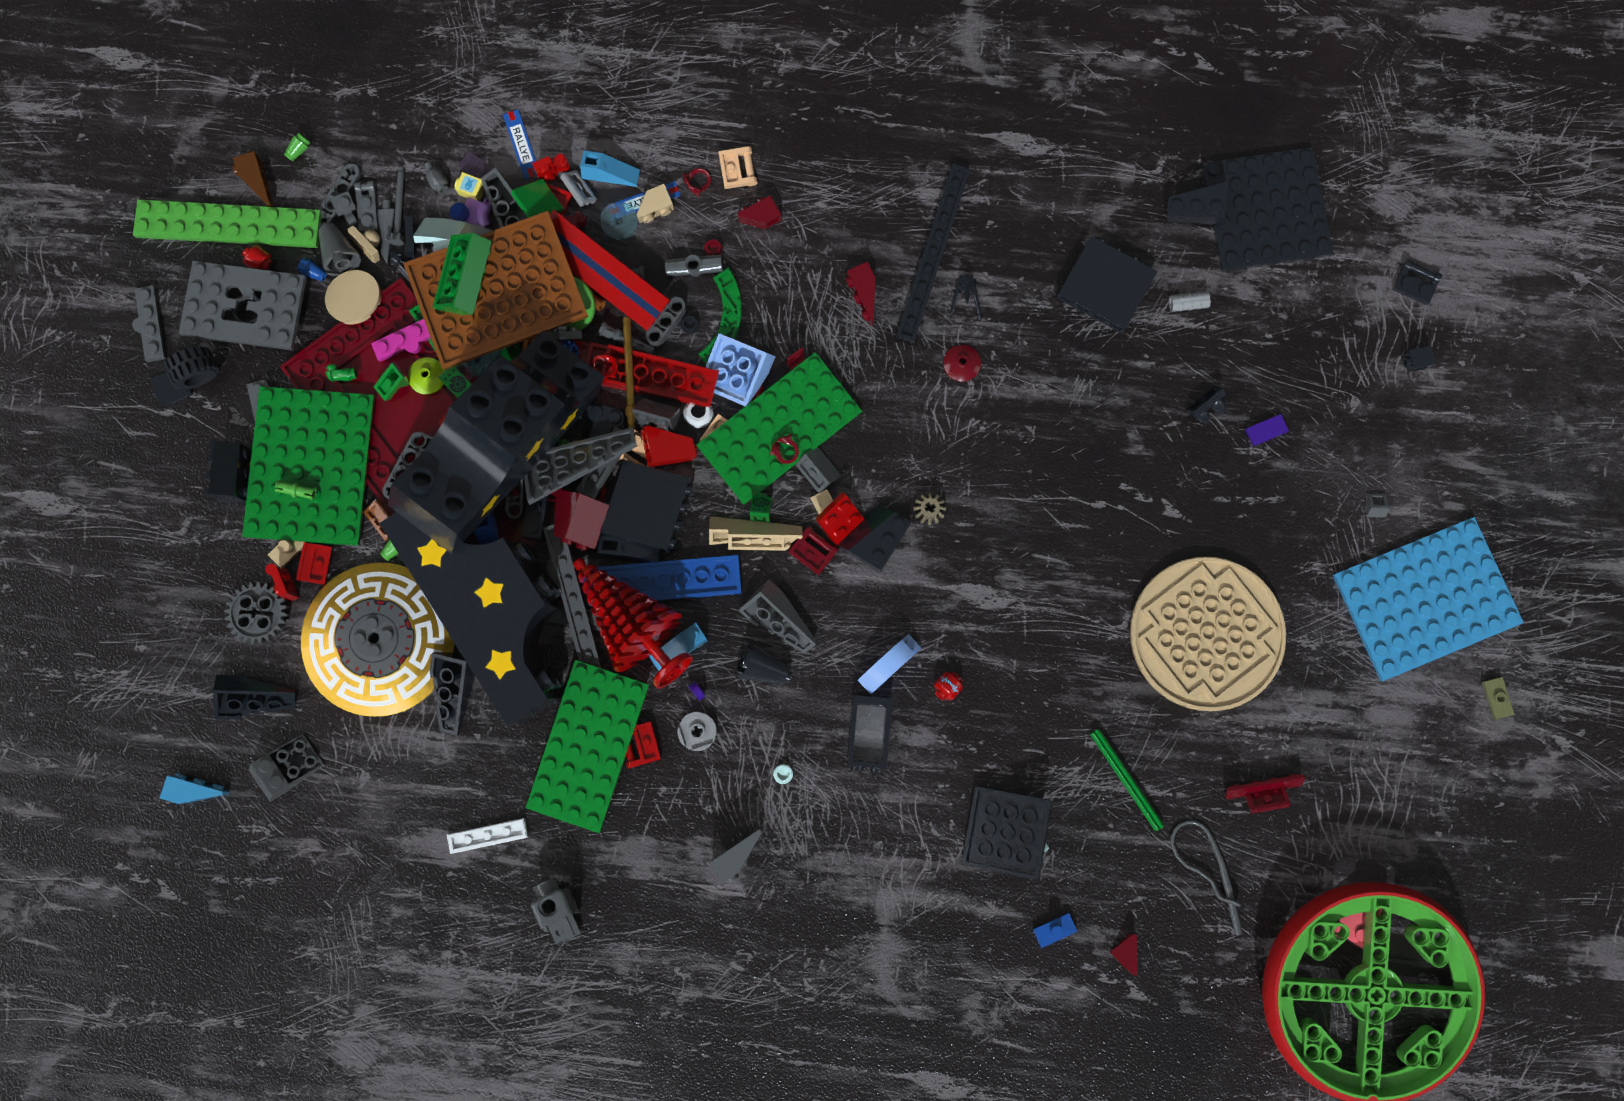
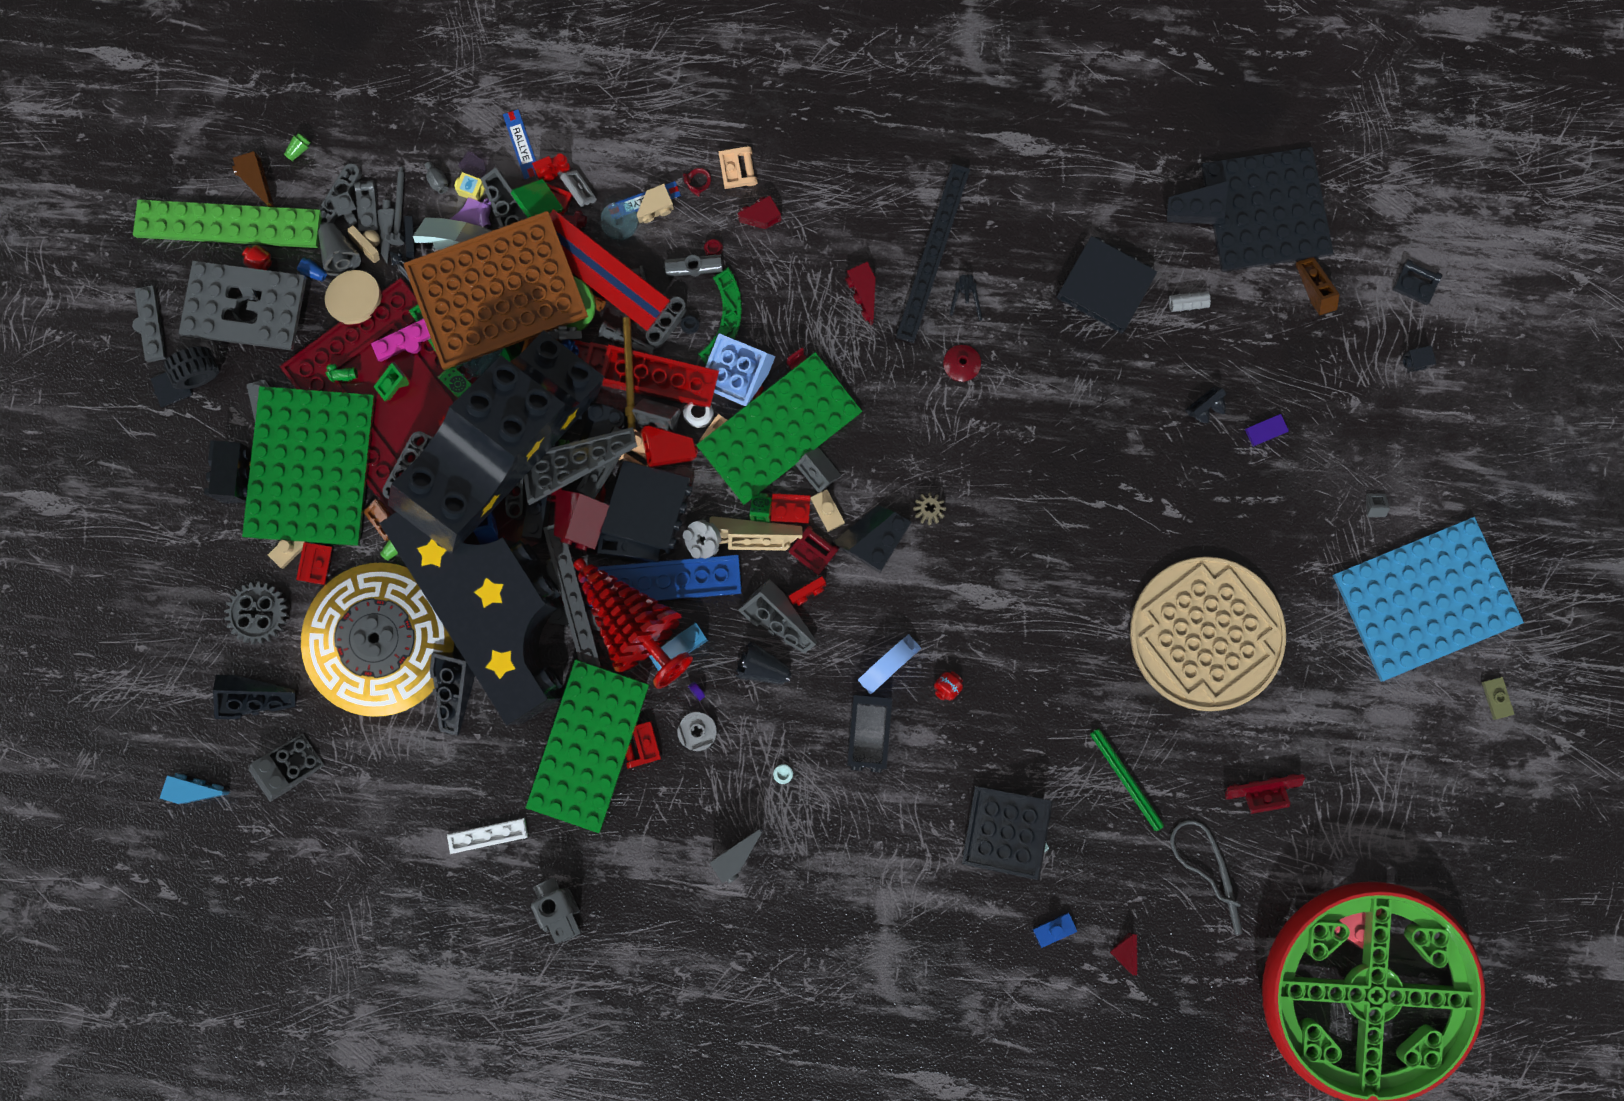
(283, 582): red plate -> none
(295, 489): bright green pin -> none
(428, 384): lime dish -> none
(459, 212): clear blue tile -> none
(462, 274): green slope -> none
(604, 168): dark azure slope -> none
(606, 358): red piece -> none
(693, 542): none -> light grey plate
(776, 452): dark red piece -> none
(790, 508): none -> red plate
(801, 595): none -> red plate
(839, 518): red plate -> none
(1318, 286): none -> reddish brown slope

